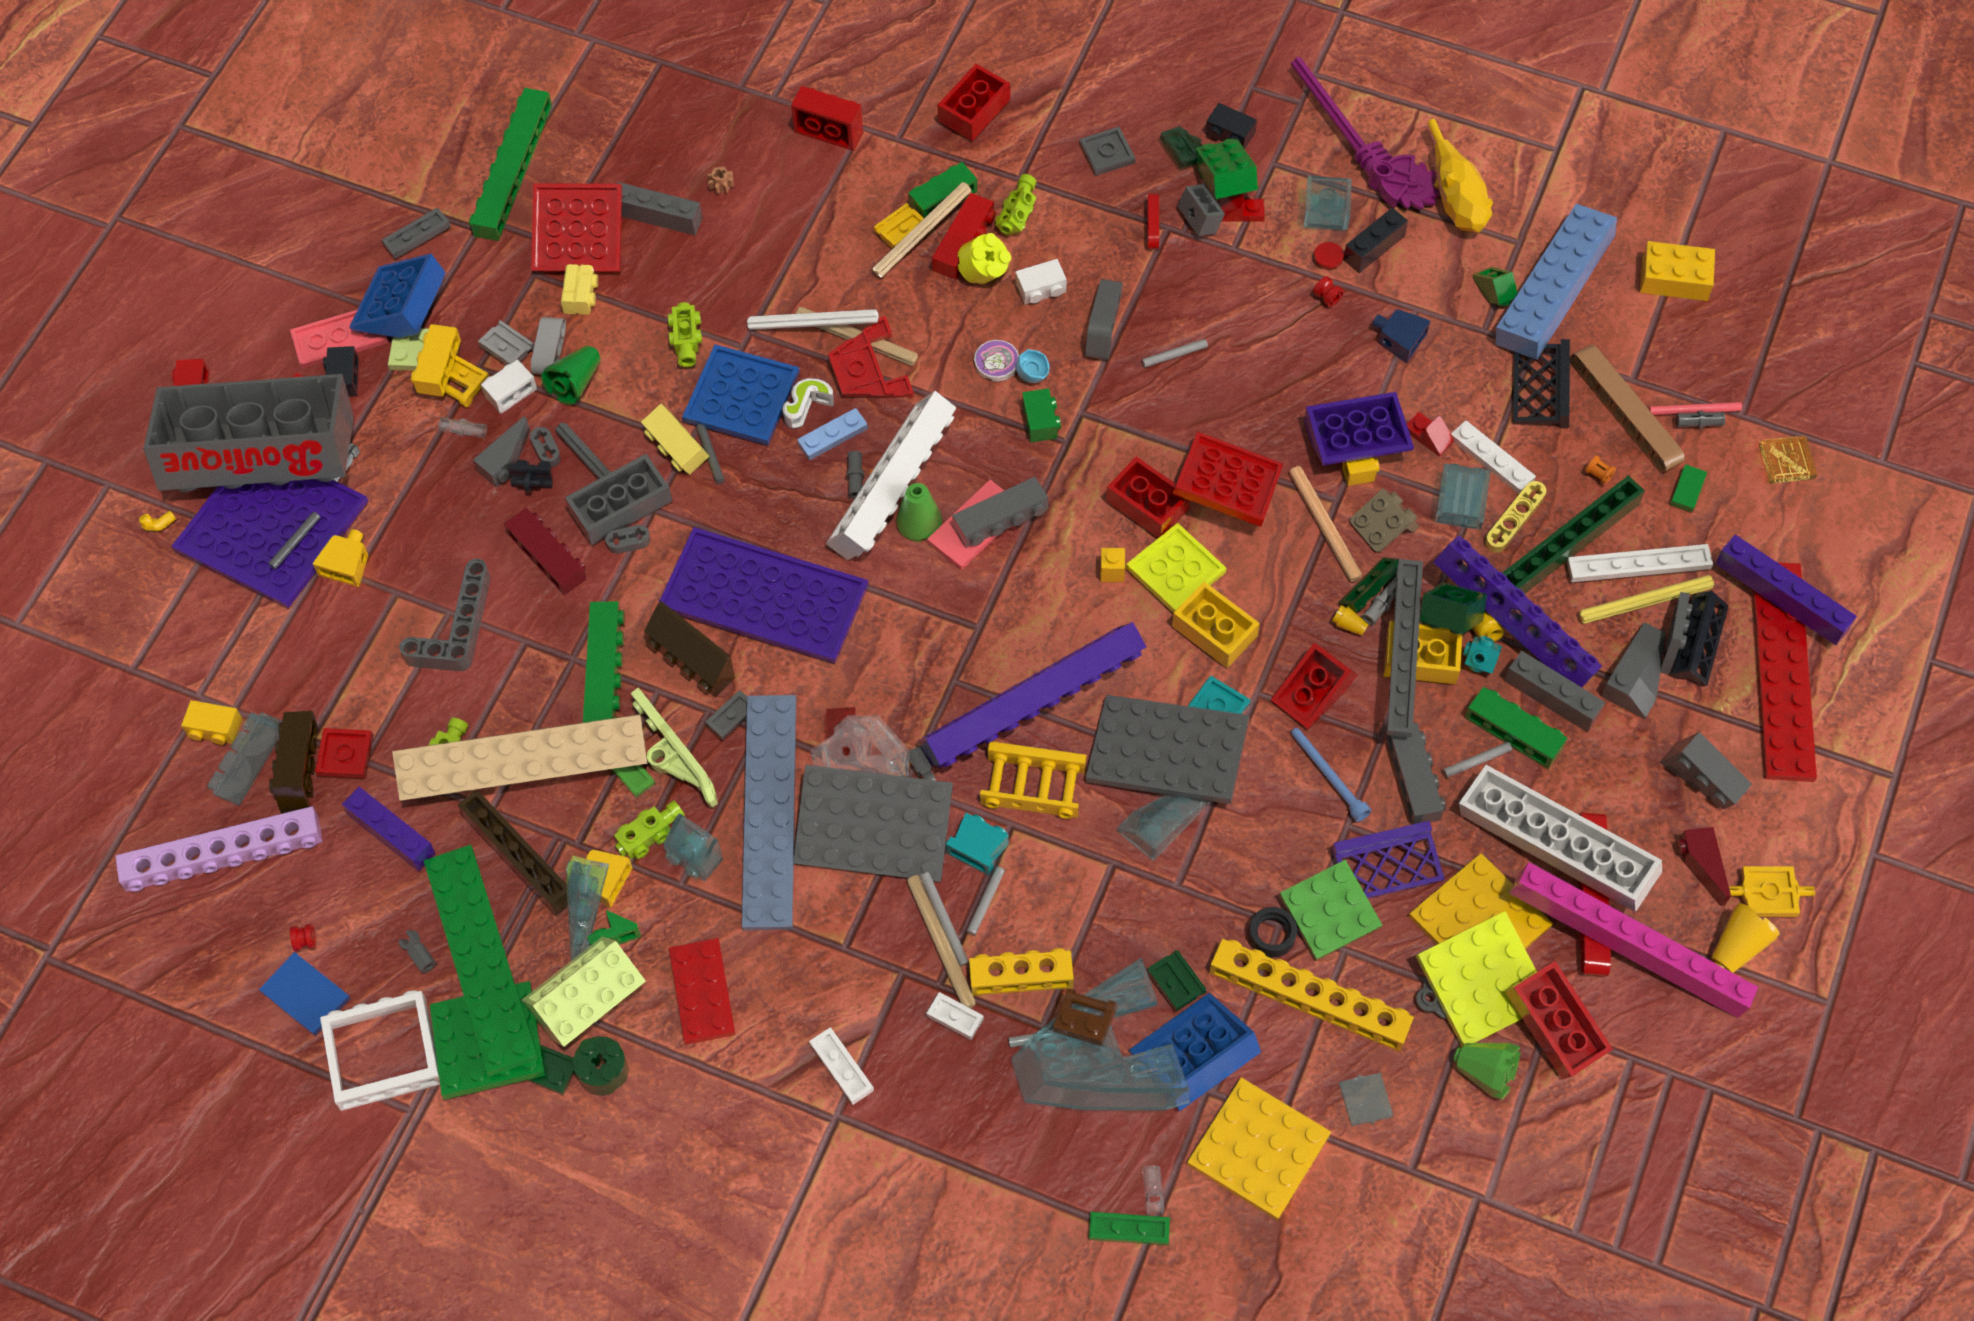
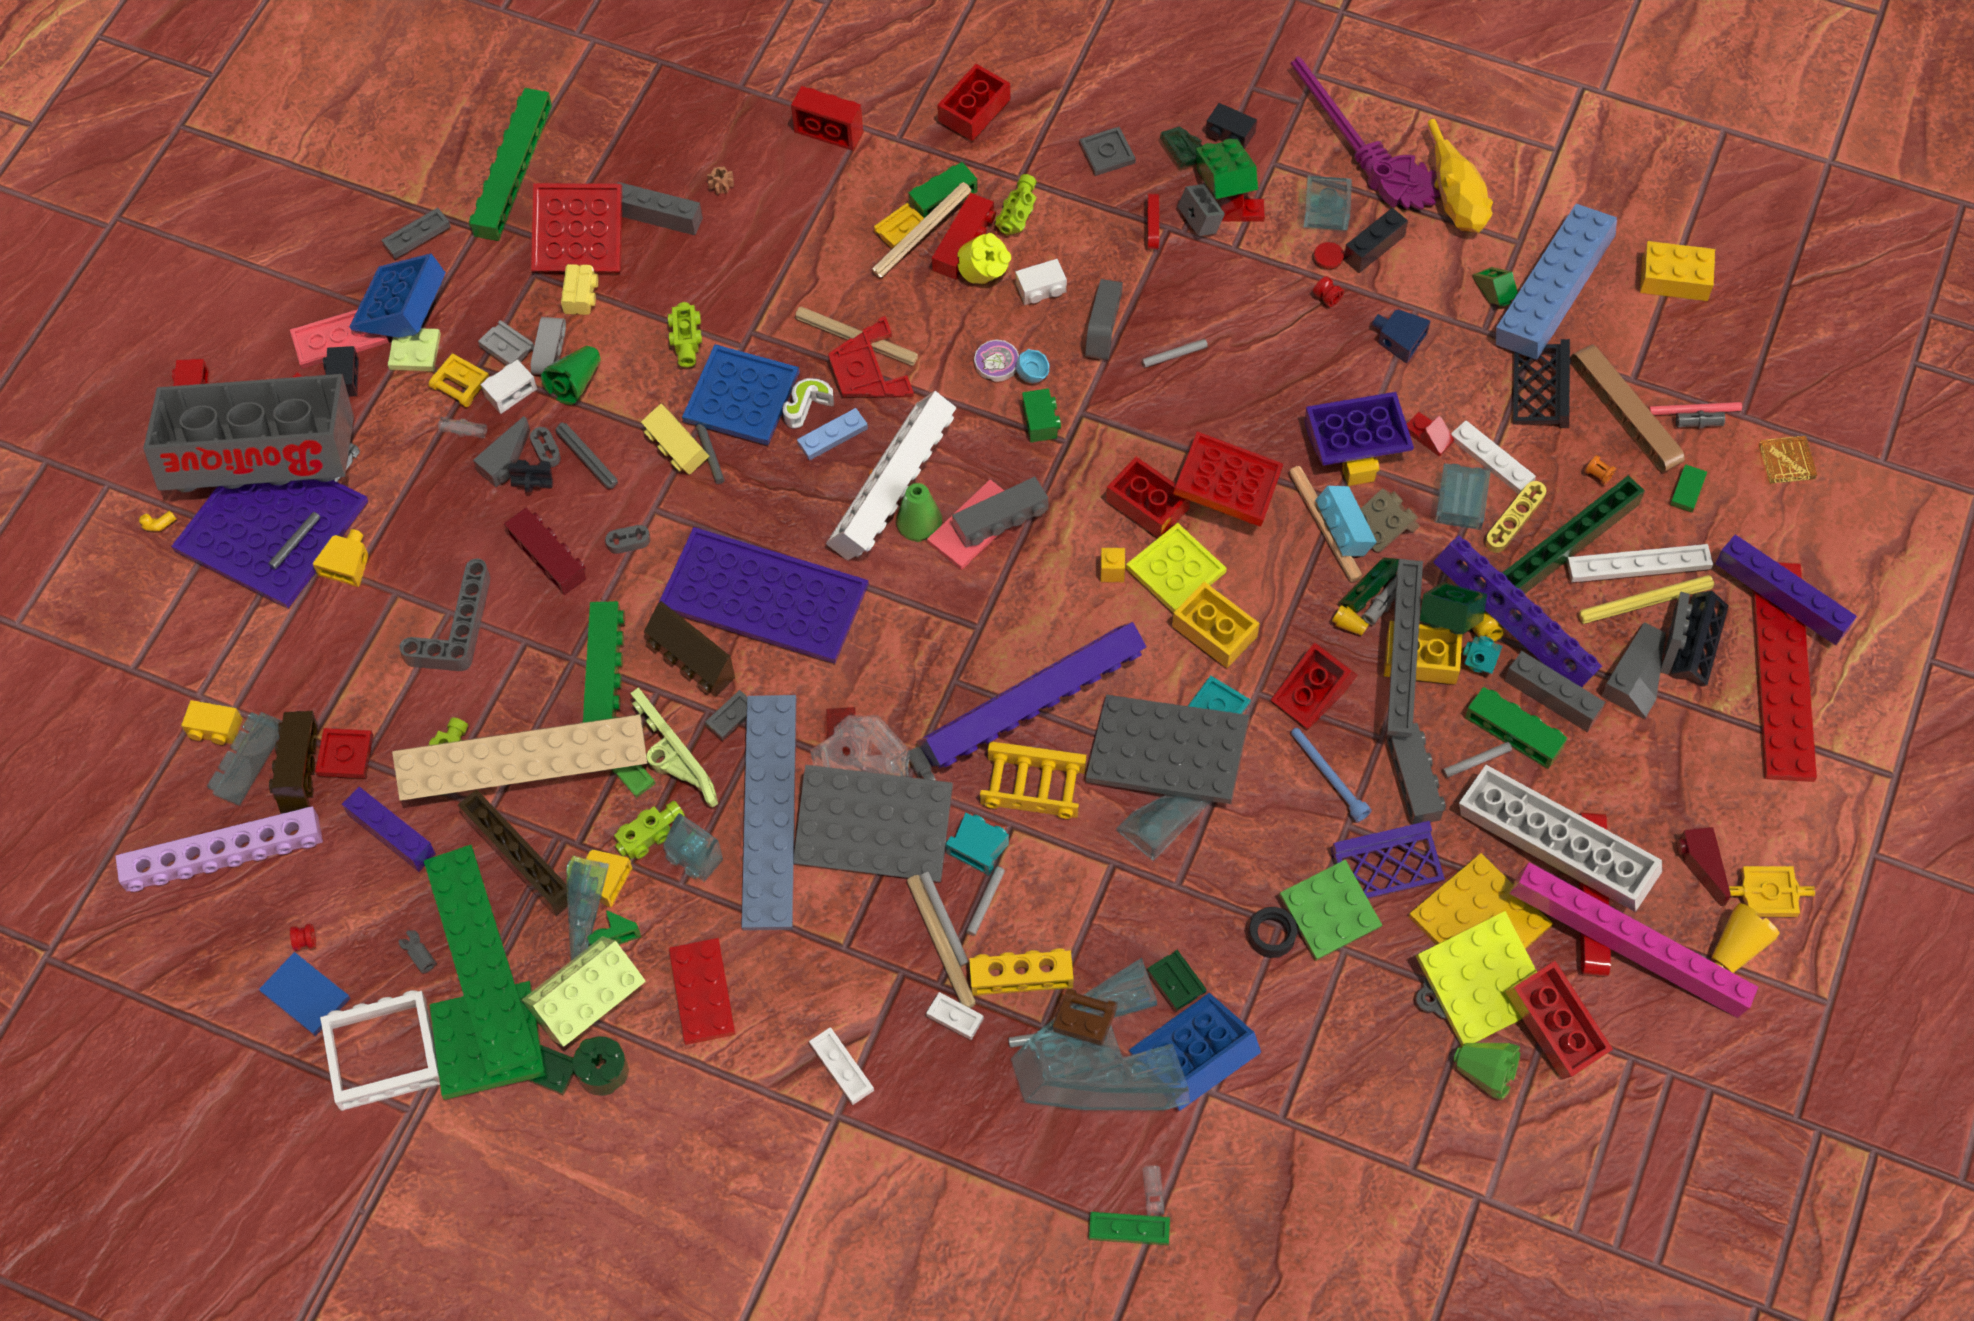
(436, 360): yellow brick -> none
(618, 499): dark grey brick -> none
(812, 319): white axle -> none
(854, 473): dark grey pin -> none
(1259, 1148): yellow plate -> none
(1317, 1006): yellow brick -> none
(1345, 521): none -> medium azure brick
(1366, 1099): clear light blue piece -> none
(1706, 770): dark grey wedge -> none

